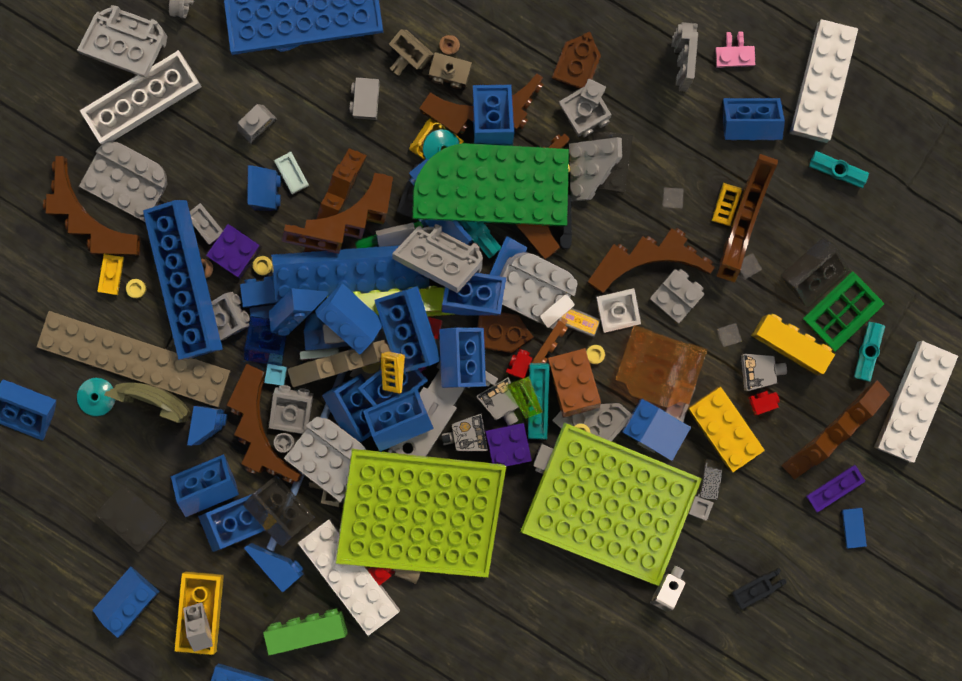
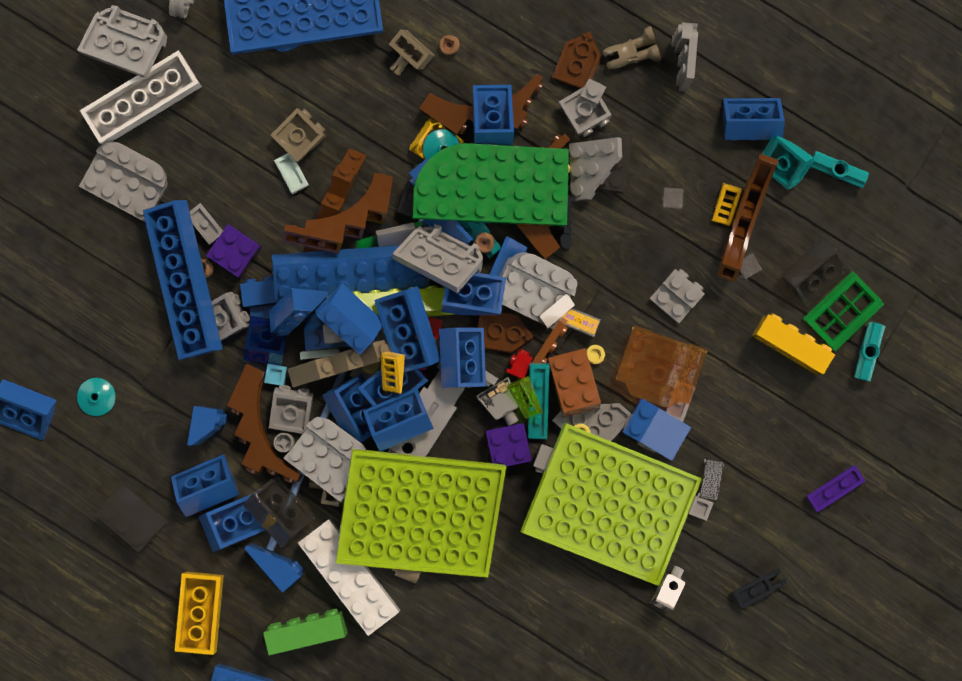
(65, 203): reddish brown arch -> none
(110, 274): yellow plate -> none
(125, 602): blue slope -> none
(133, 359): dark tan plate -> none
(136, 288): light yellow tile -> none
(171, 406): olive slope -> none
(197, 627): light grey slope -> none
(255, 122): light grey torso -> none
(262, 265): light yellow tile -> none
(263, 189): blue slope -> none
(299, 134): none -> dark tan plate
(365, 98): light grey brick -> none
(380, 574): red brick -> none
(450, 70): dark tan brick -> none
(467, 435): torso -> none
(485, 242): none -> medium nougat tile
(618, 310): white slope -> none
(628, 50): none -> dark tan piece
(671, 249): reddish brown arch -> none
(725, 429): yellow brick -> none
(729, 335): clear tile -> none
(735, 56): bright pink hinge -> none
(760, 371): light grey torso -> none
(764, 402): red brick -> none
(792, 161): none -> teal slope
(823, 81): white brick -> none
(838, 431): reddish brown arch -> none
(854, 528): blue tile -> none
(916, 401): white brick -> none

